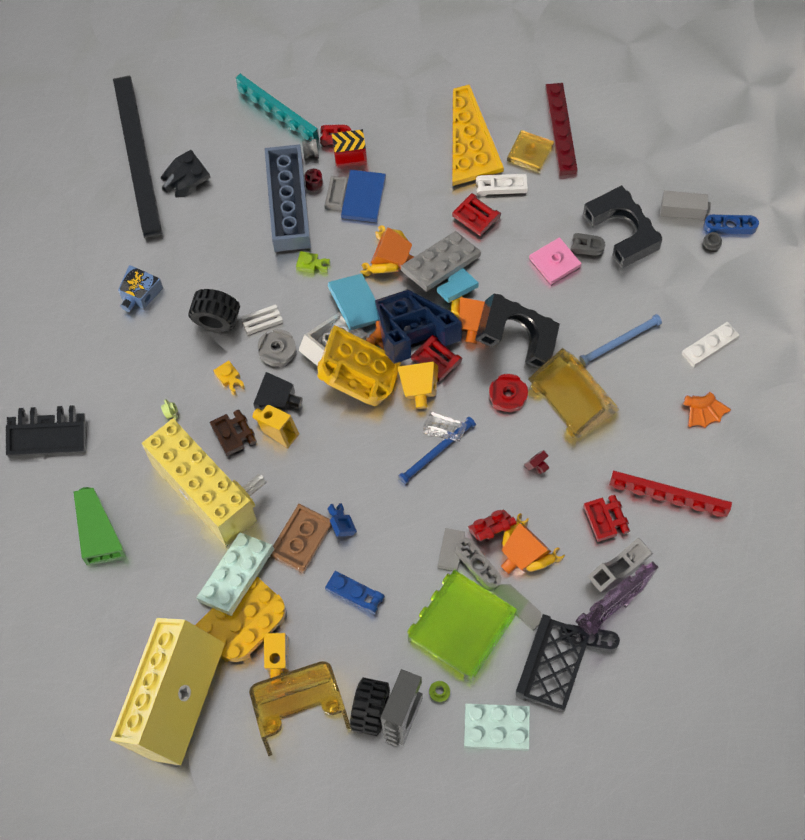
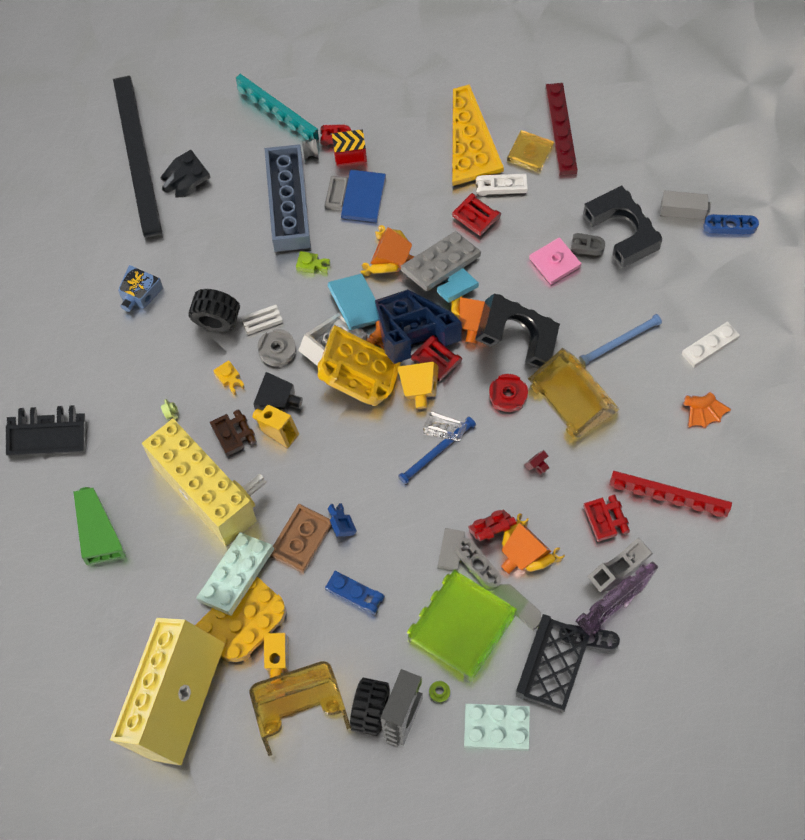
(312, 175): dark red wheel -> none
(712, 241): dark grey plate -> none

